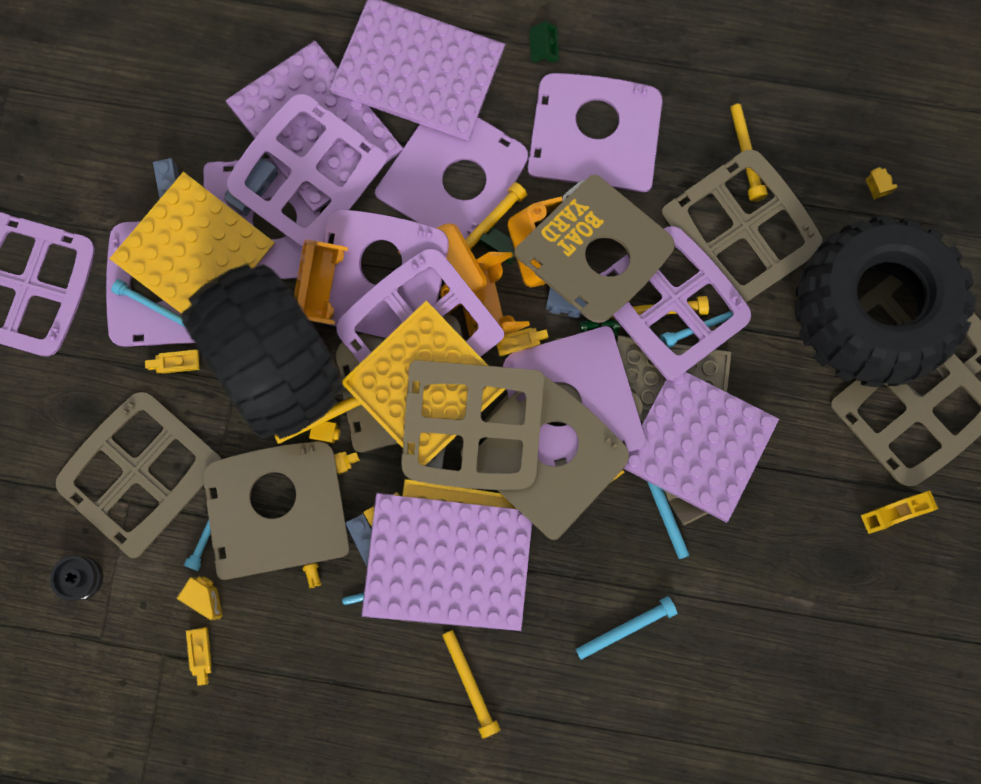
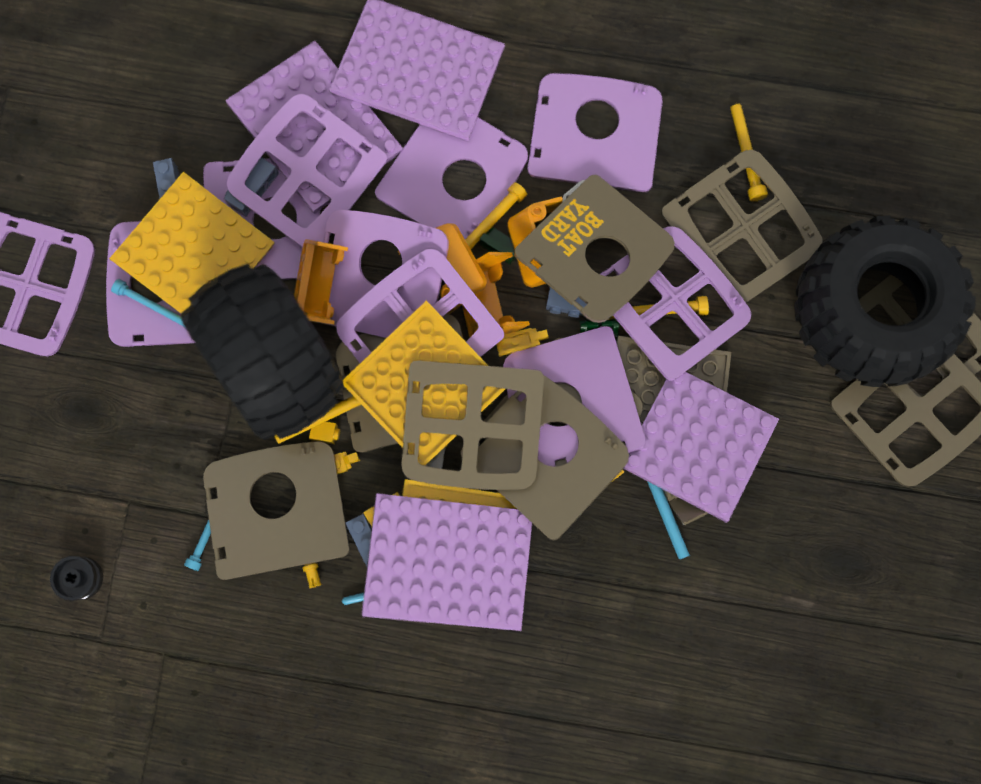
(137, 471): dark tan window -> none
(175, 362): yellow hinge -> none
(199, 654): yellow hinge -> none
(202, 597): yellow slope -> none
(488, 726): yellow piece -> none
(544, 42): dark green panel -> none
(665, 608): medium azure piece -> none
(670, 339): medium azure piece -> none
(880, 183): yellow brick -> none
(899, 511): yellow arch -> none

